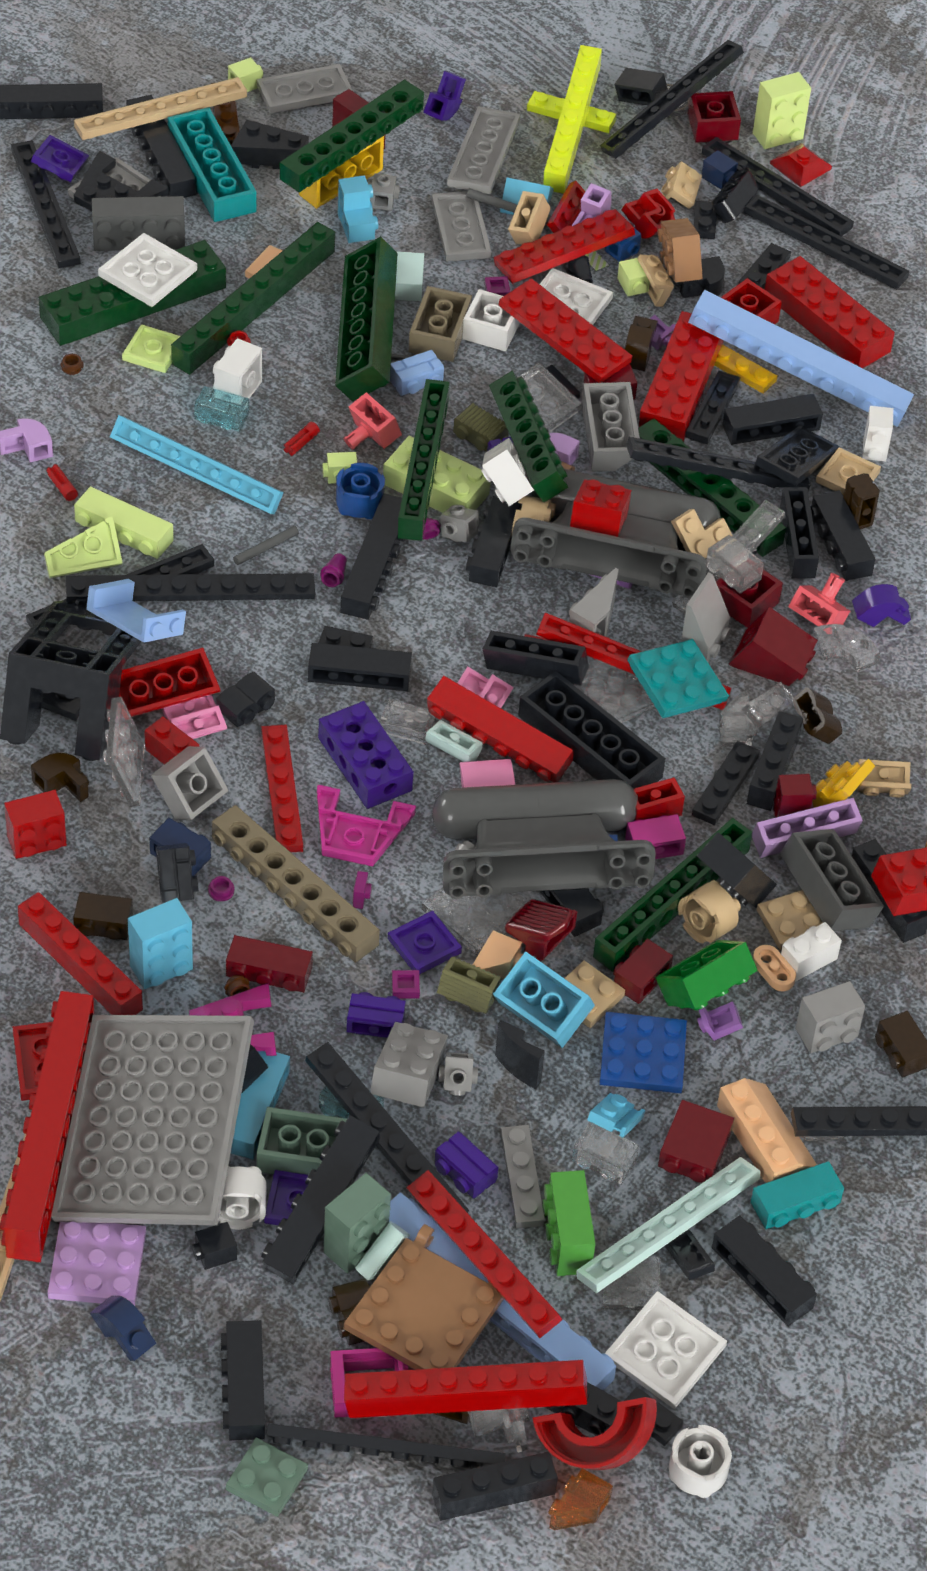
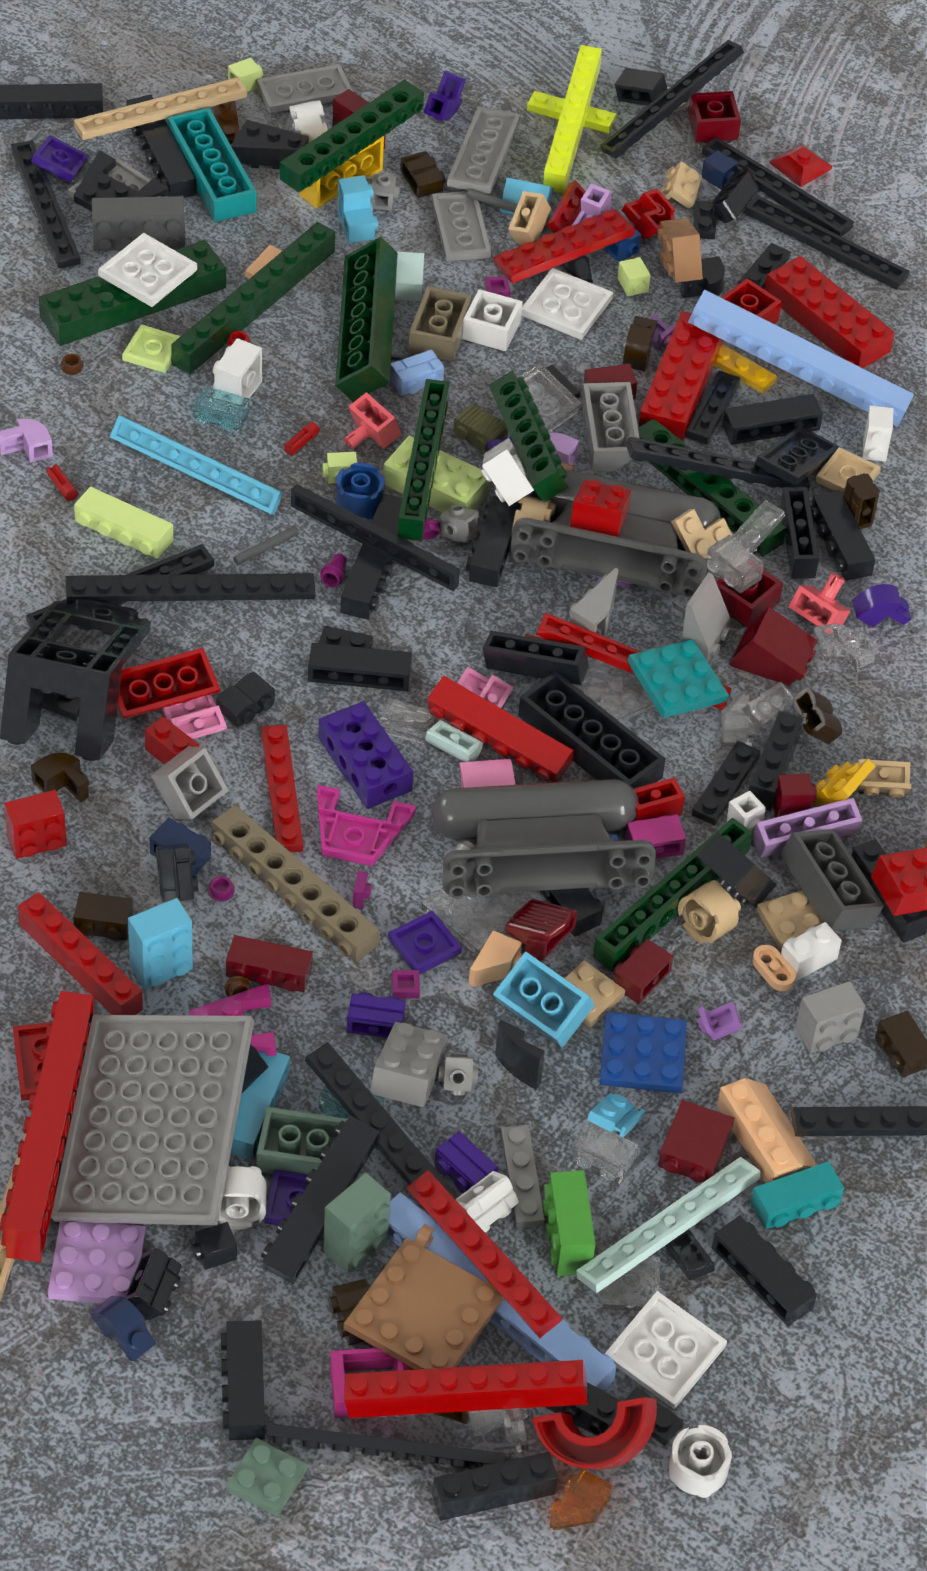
(85, 552): yellowish green wing -> none
(115, 605): light blue panel -> none
(124, 751): clear plate -> none
(153, 1283): none -> black brick
(308, 119): none -> white brick
(375, 537): none -> black plate
(381, 1251): light aqua brick -> none
(422, 174): none -> dark brown brick
(468, 985): olive brick -> none
(489, 1199): none -> white brick
(565, 330): red plate -> none
(596, 260): sticker -> none
(660, 283): tan bracket -> none
(706, 974): green brick -> none
(746, 810): none -> white brick
(781, 110): yellowish green brick -> none

